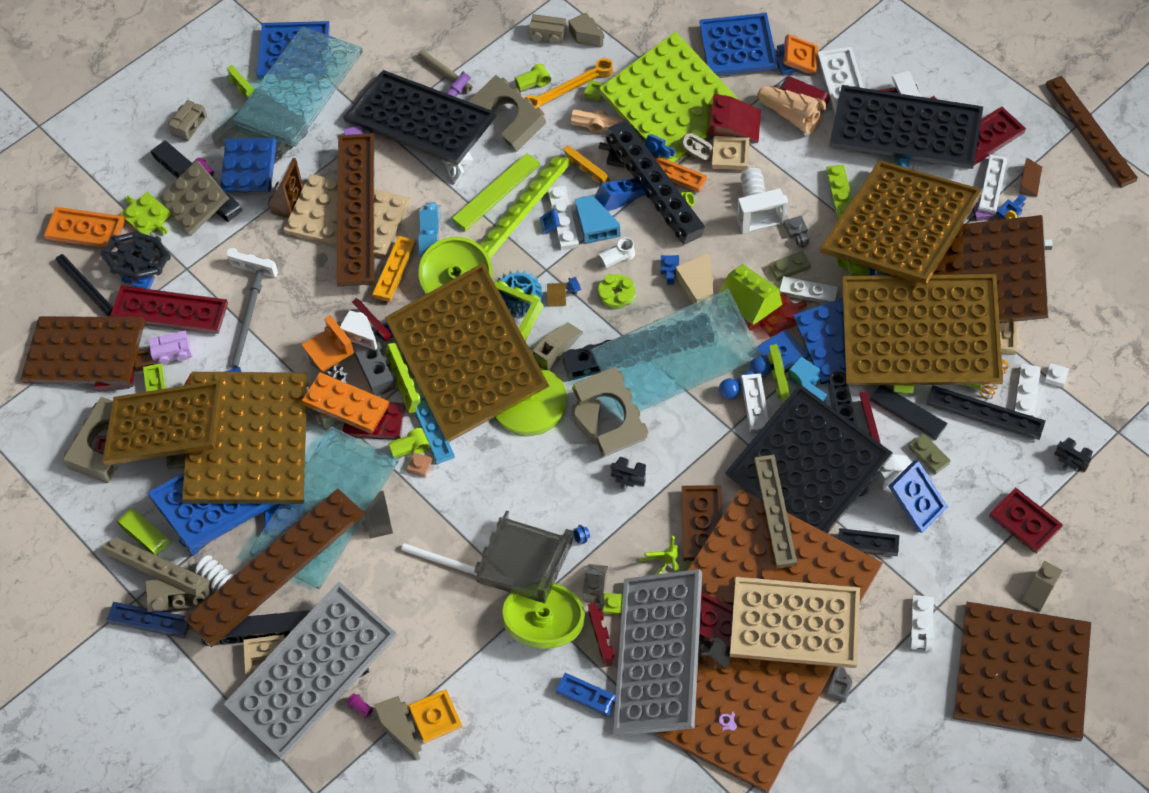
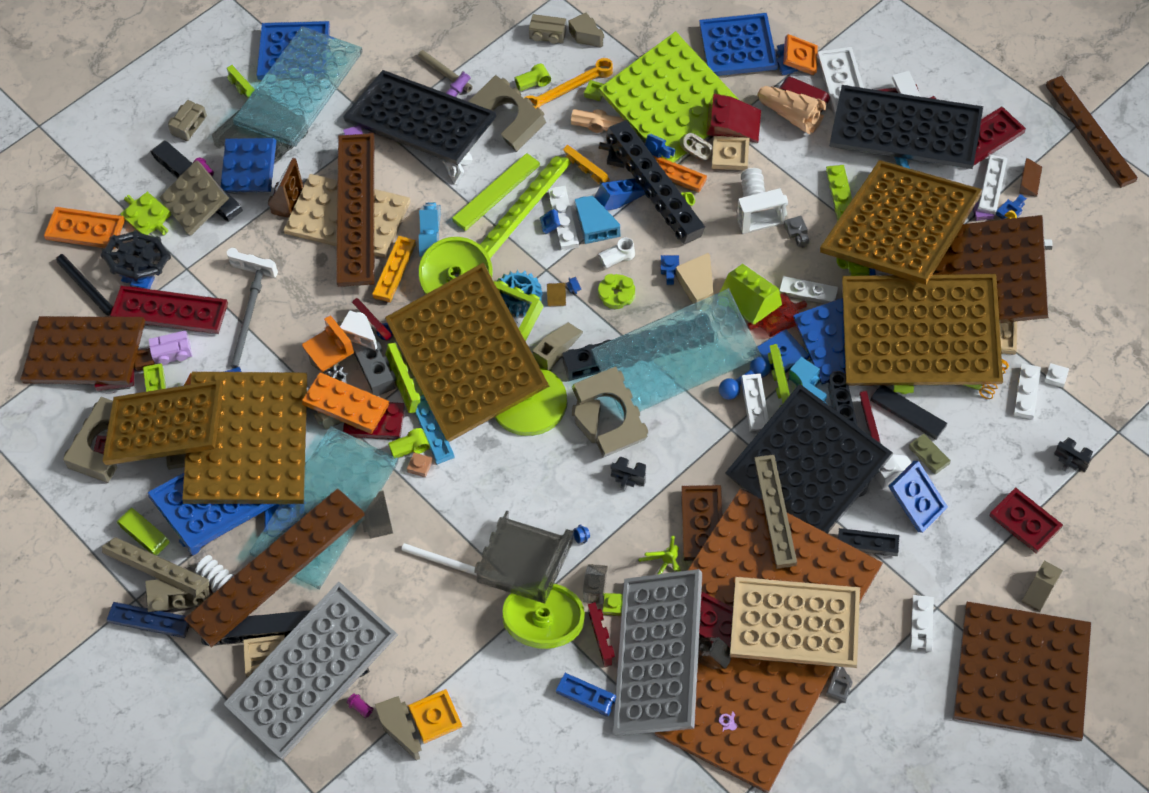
(789, 265): olive plate -> none
(986, 412): black plate -> none

